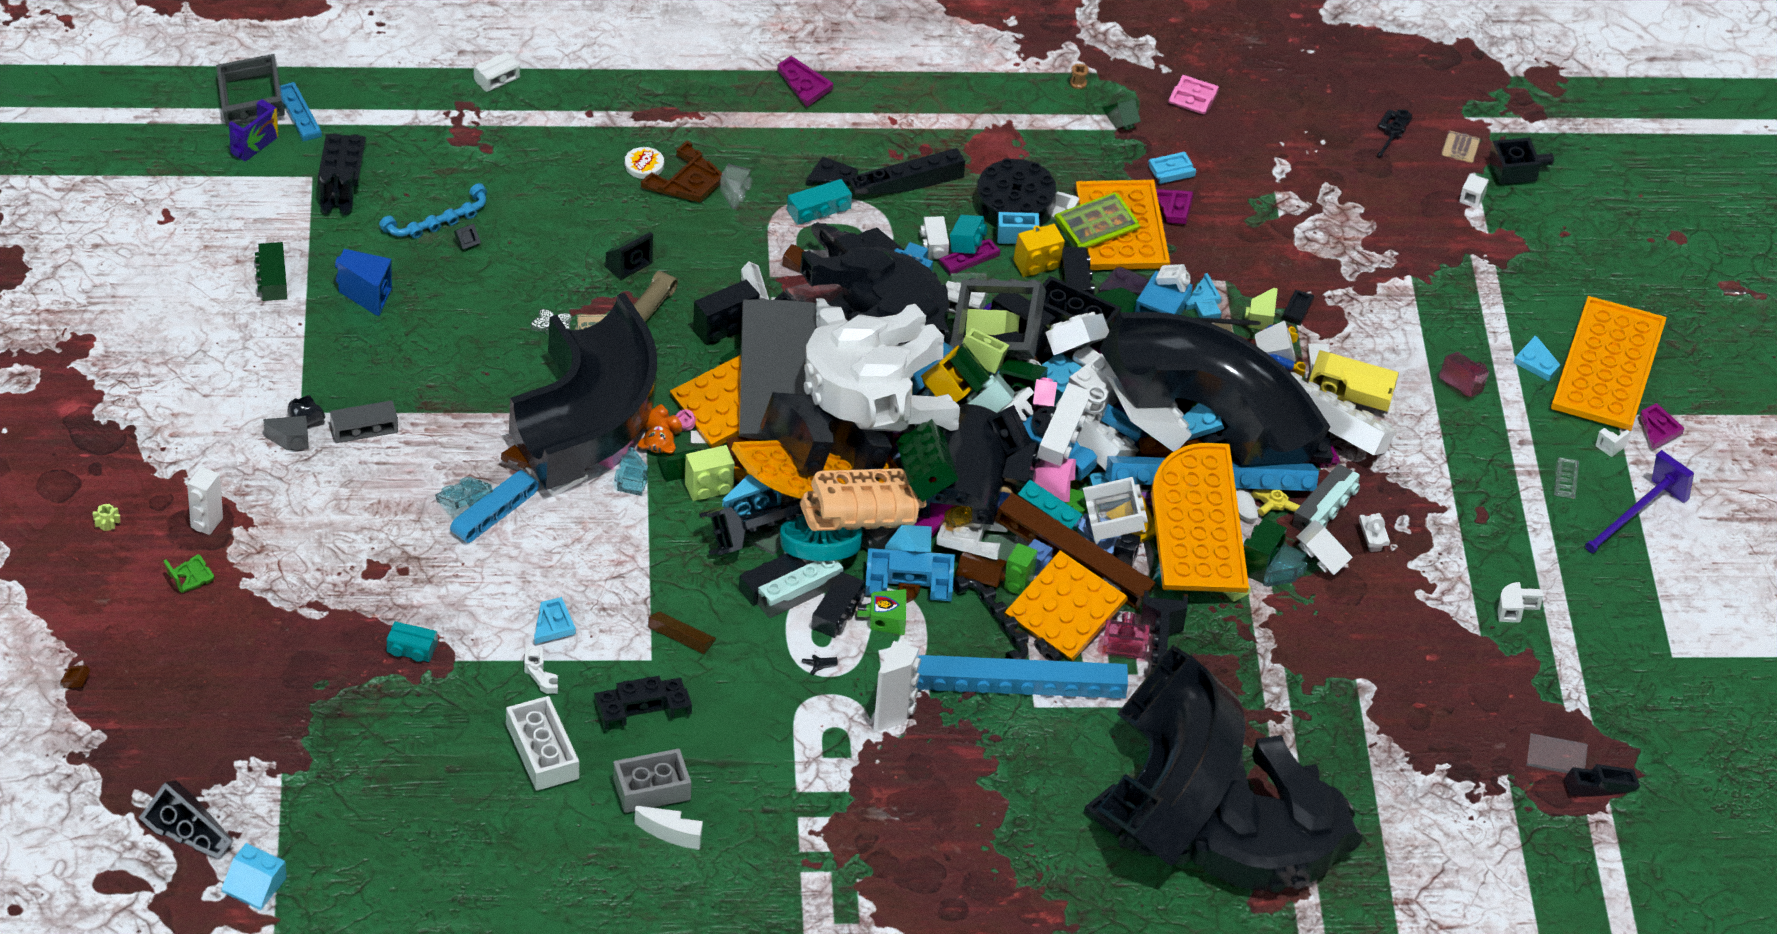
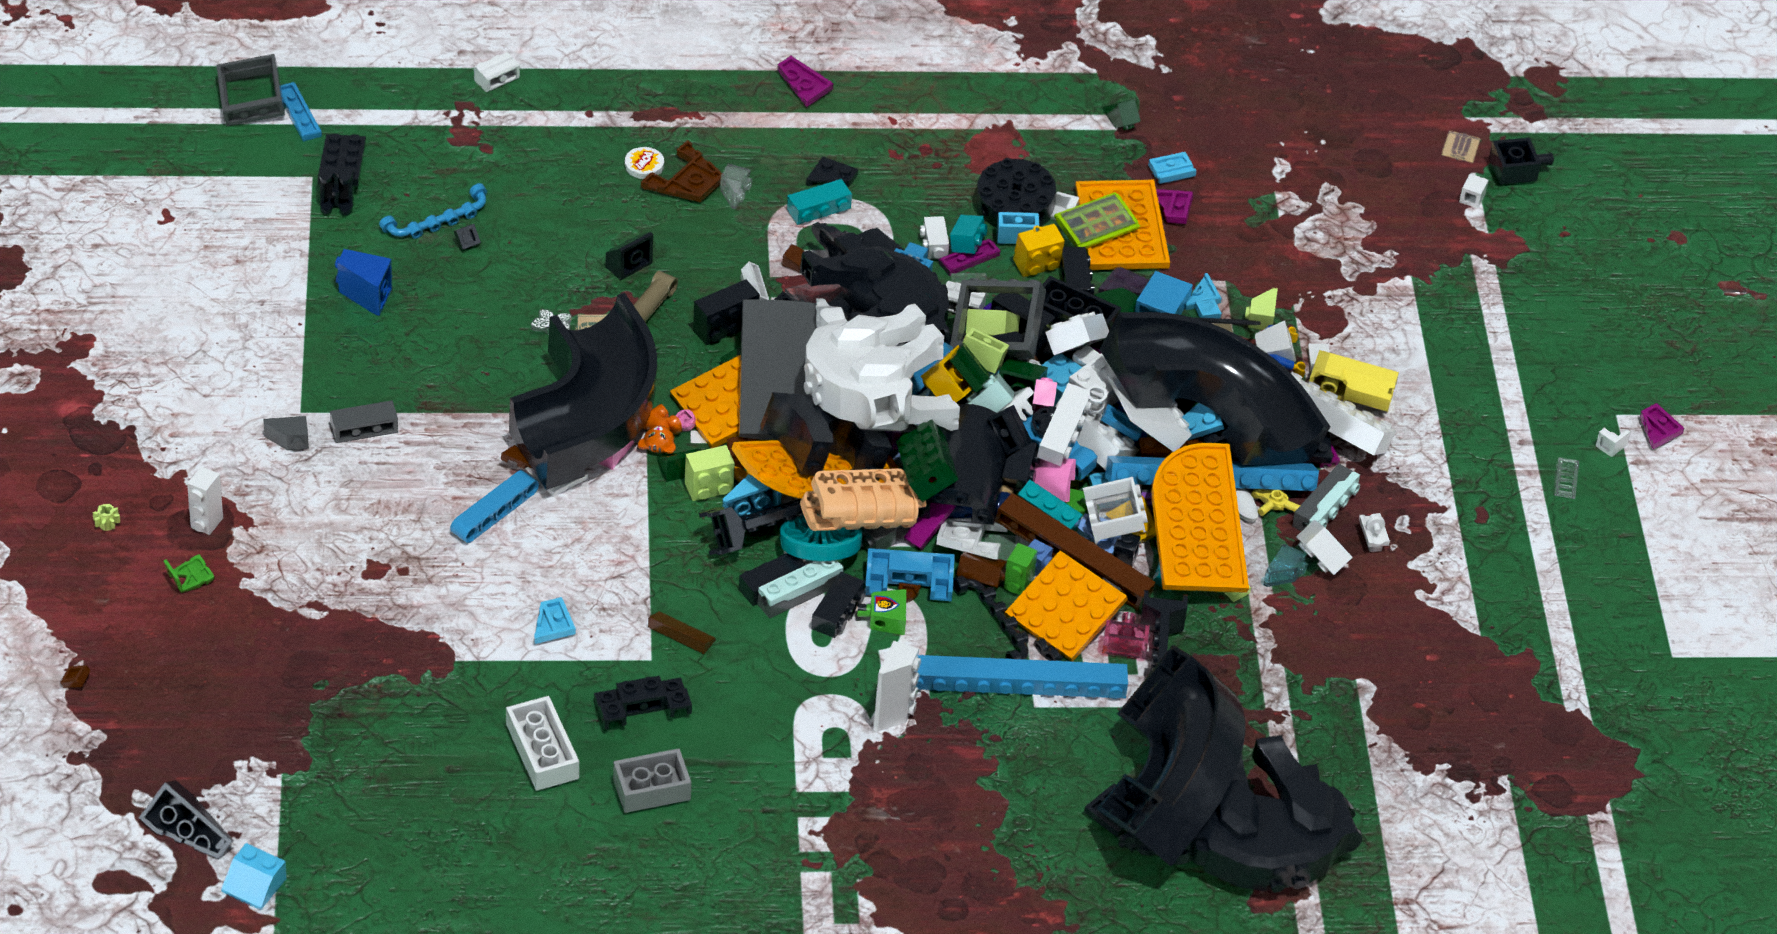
(255, 136): dark purple panel -> none
(271, 271): dark green brick -> none
(305, 407): black hair -> none
(412, 642): teal brick -> none
(466, 492): clear light blue plate -> none
(534, 667): white piece -> none
(633, 473): clear light blue slope -> none
(669, 826): white slope -> none
(765, 538): clear piece -> none
(820, 662): black bar -> none
(911, 174): black slope -> none
(911, 539): medium azure slope -> none
(958, 516): clear yellow arm -> none
(1078, 78): medium nougat bush -> none
(1174, 275): white bracket -> none
(1193, 94): bright pink slope -> none
(1262, 548): dark green brick -> none
(1298, 307): black tile -> none
(1394, 129): black piece -> none
(1464, 374): clear pink brick -> none
(1515, 600): white brick -> none
(1537, 359): medium azure wing -> none
(1555, 753): clear piece -> none
(1600, 781): black slope -> none
(1609, 363): light orange plate -> none
(1668, 476): dark purple tile -> none

